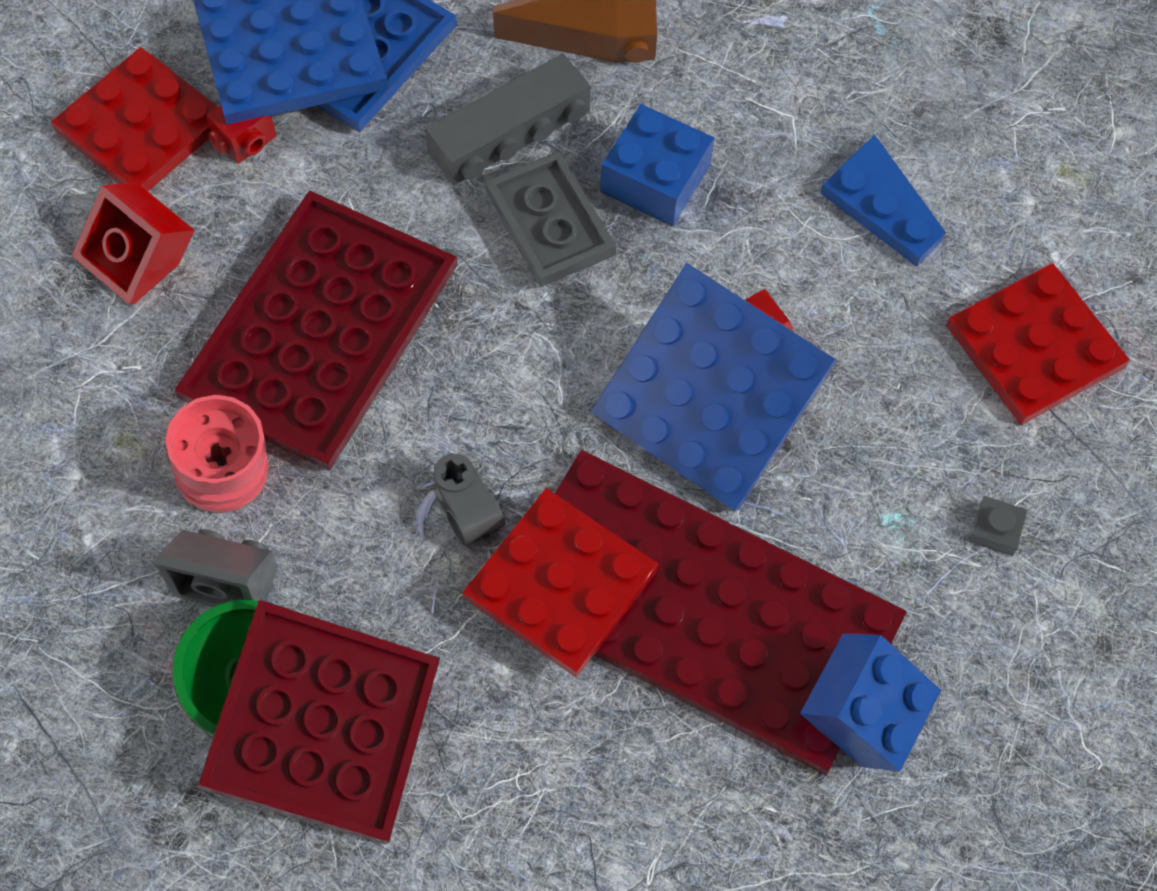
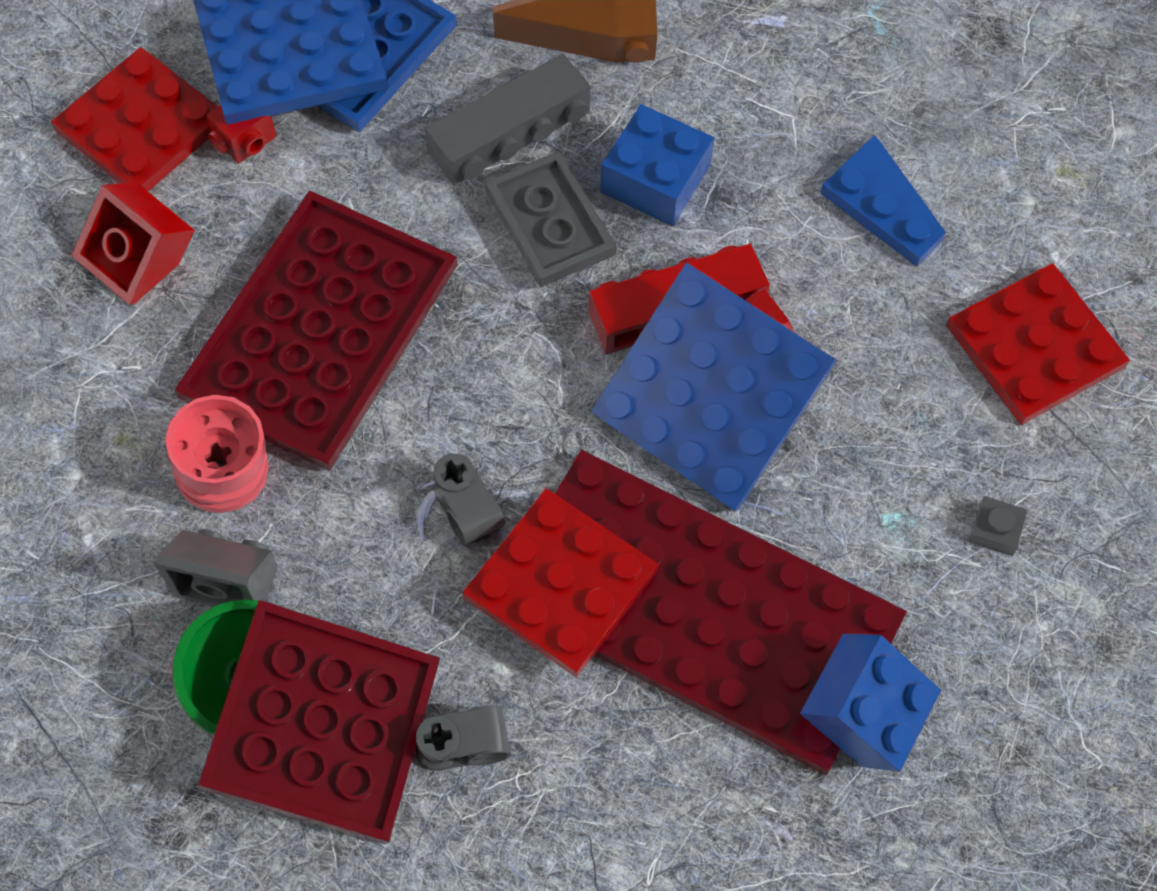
(468, 736): none -> dark grey piece
(626, 306): none -> red brick

